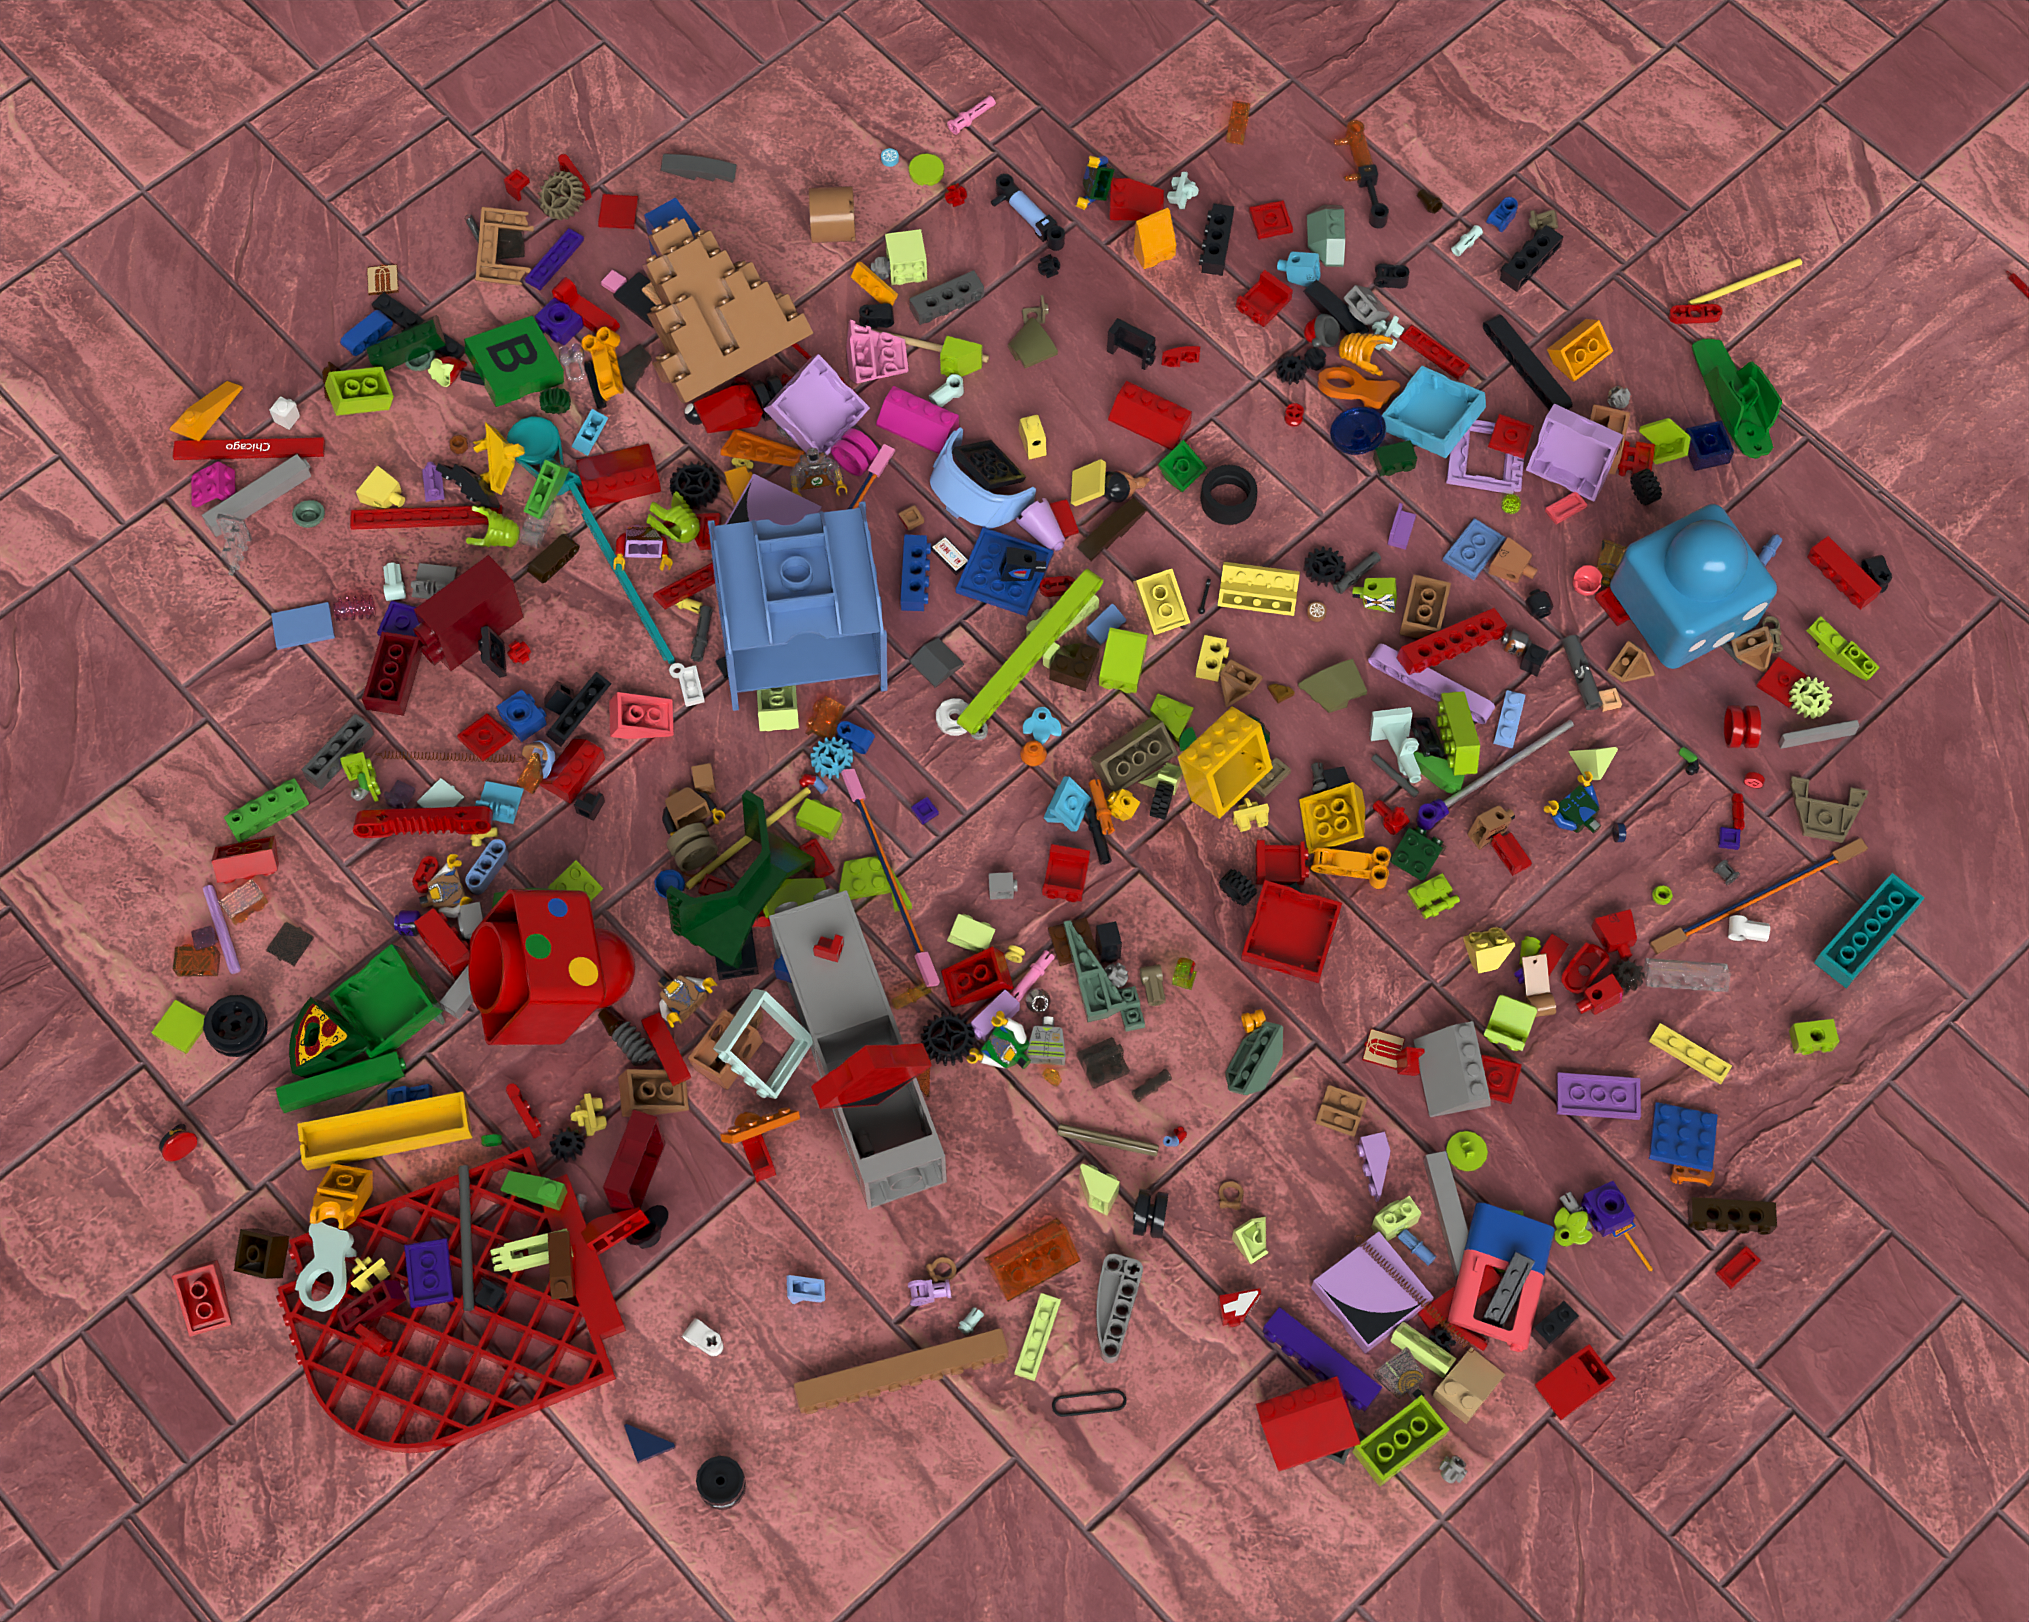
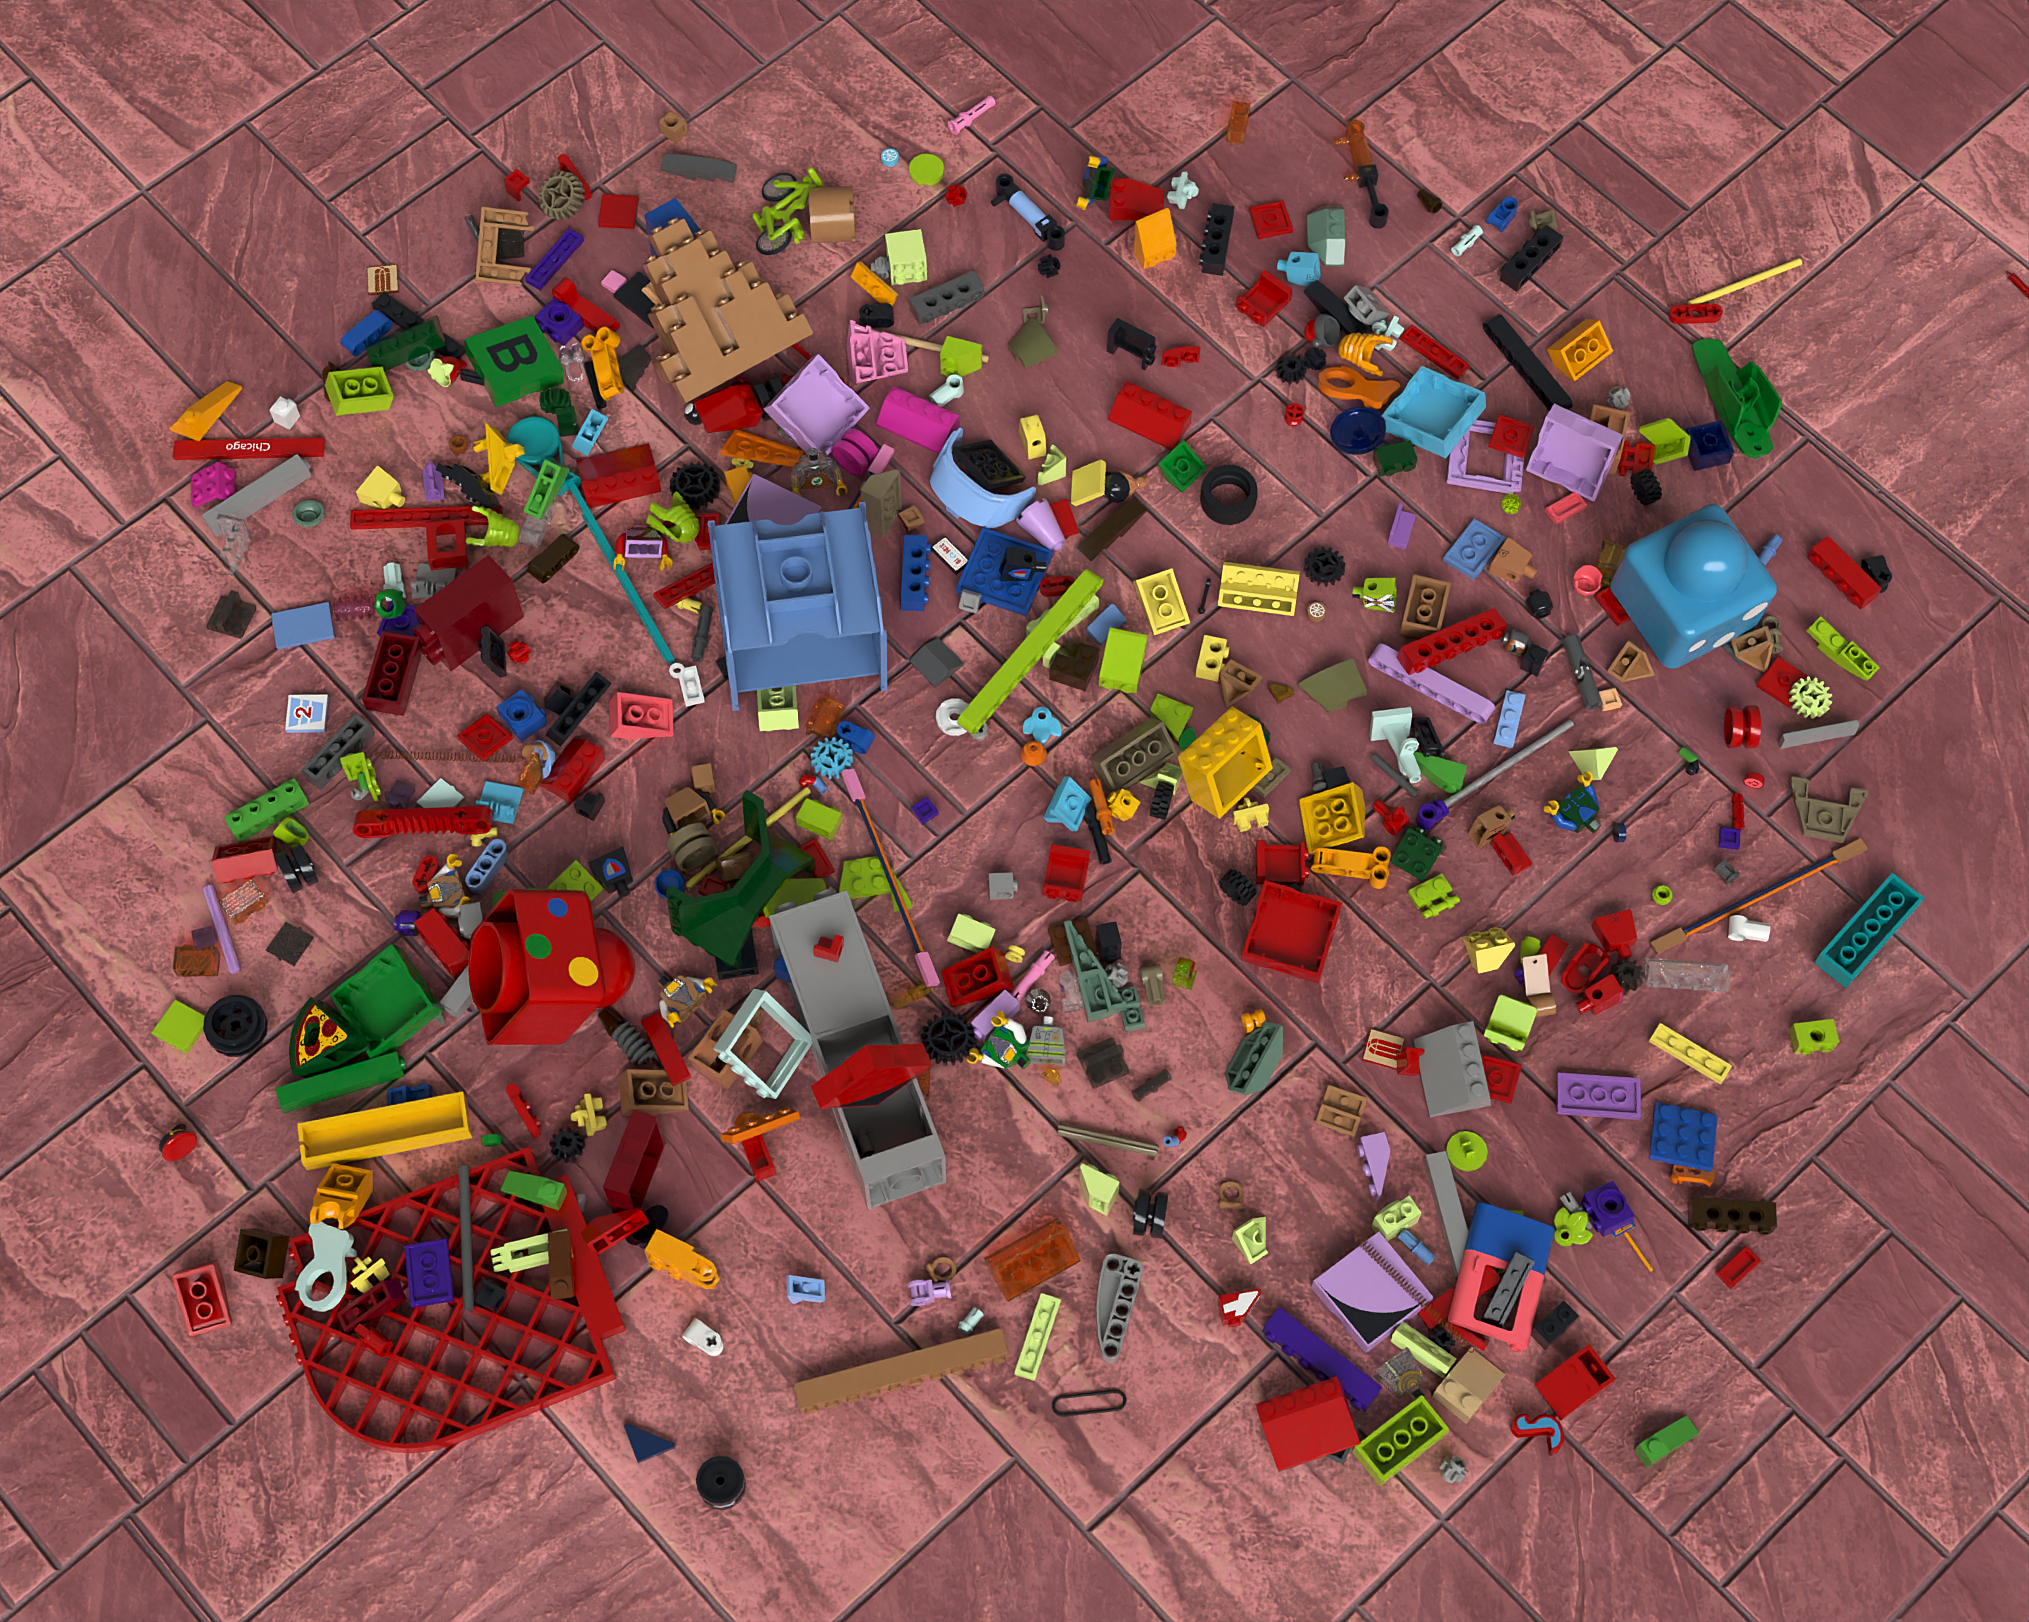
(231, 615): none -> clear smoke bracket
(291, 832): none -> lime rock
(297, 867): none -> black wheel
(307, 713): none -> tile
(396, 597): none -> green piece
(447, 559): none -> red panel
(567, 421): none -> dark green panel
(613, 872): none -> black torso
(673, 127): none -> medium nougat brick
(680, 1260): none -> light orange brick
(734, 865): none -> medium nougat torso
(787, 189): none -> lime piece
(882, 501): none -> dark tan slope
(970, 601): none -> light grey tile
(1054, 467): none -> yellowish green slope
(1069, 986): none -> clear leg
(1351, 577): dark grey pin -> none
(1393, 276): black piece -> none
(1458, 733): lime brick -> none
(1540, 1426): none -> red animal
(1666, 1441): none -> bright green slope

